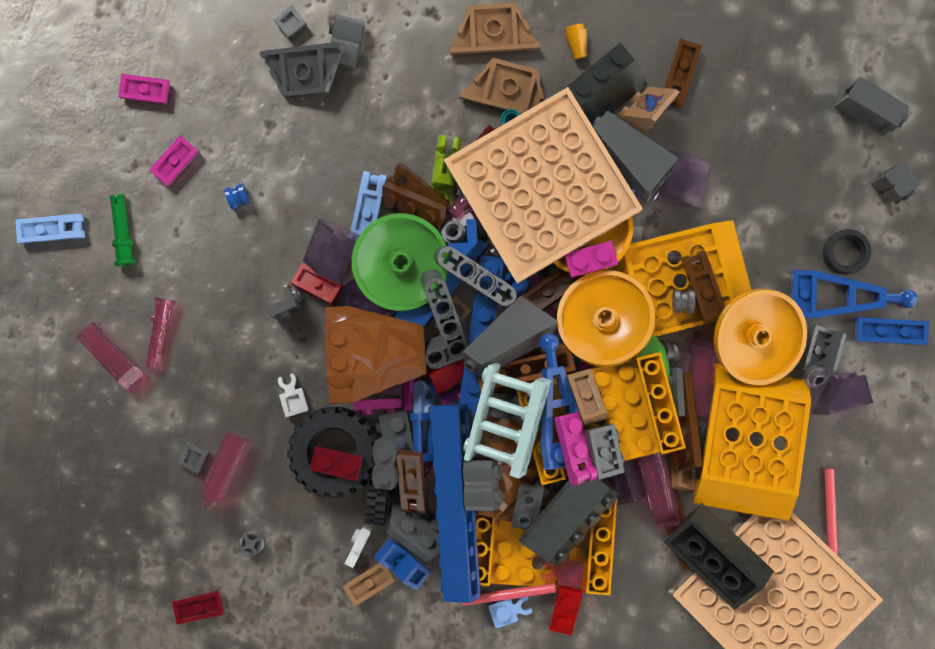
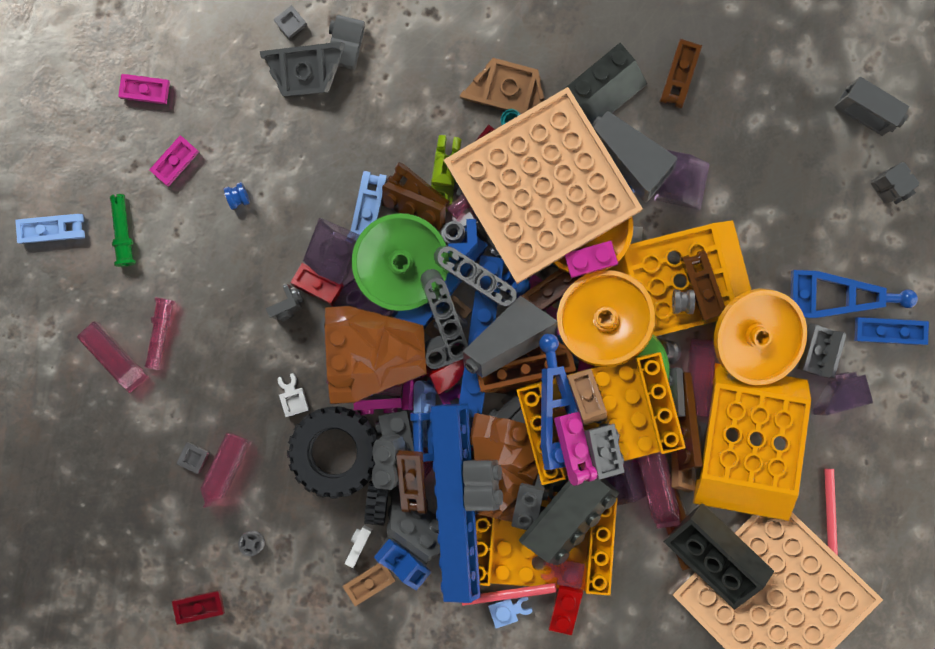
(336, 463): dark red plate -> none
(493, 29): medium nougat wing -> none
(530, 414): light aqua fence -> none
(577, 40): light orange cone -> none
(647, 108): medium nougat slope -> none
(815, 376): flat silver plate -> none
(864, 246): black tyre -> none

